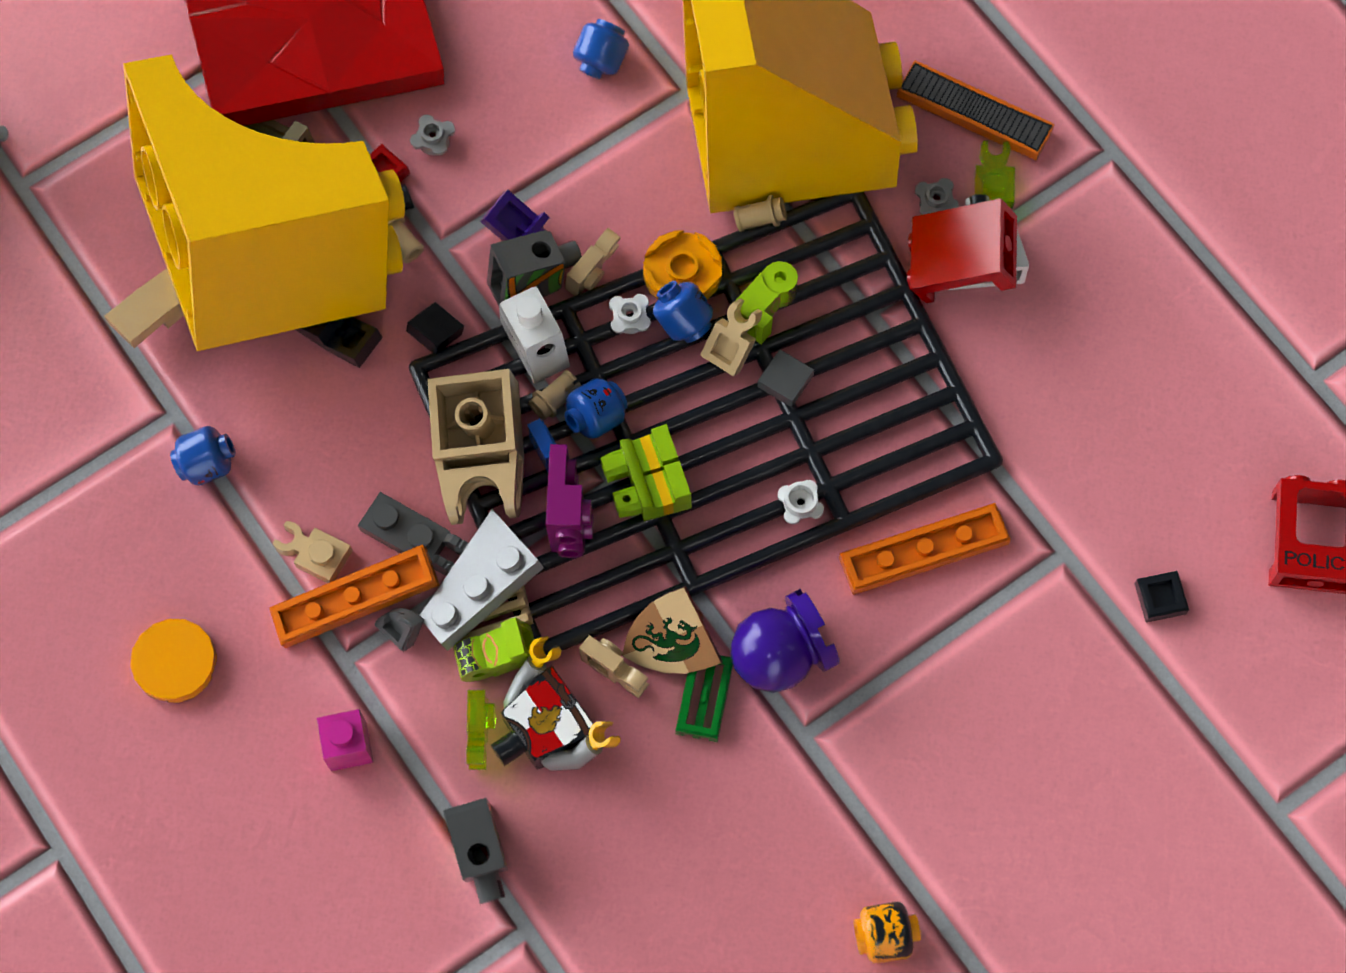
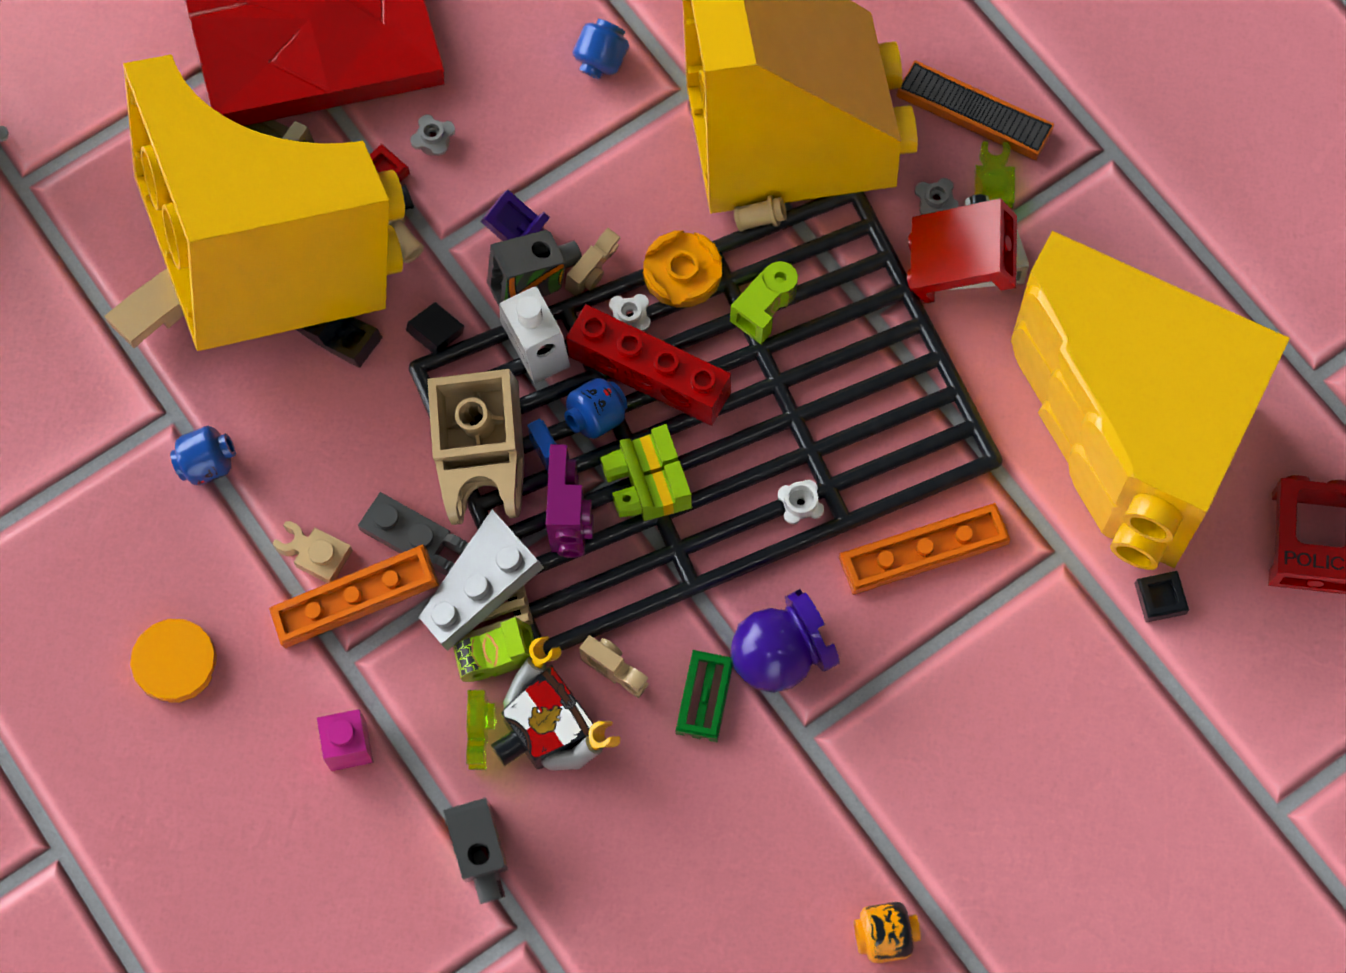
(400, 627): dark grey tile -> none
(553, 396): tan pin -> none
(649, 364): none -> red brick
(671, 636): shield -> none
(683, 311): blue head -> none
(729, 341): tan plate -> none
(785, 378): dark grey tile -> none
(1139, 392): none -> yellow slope

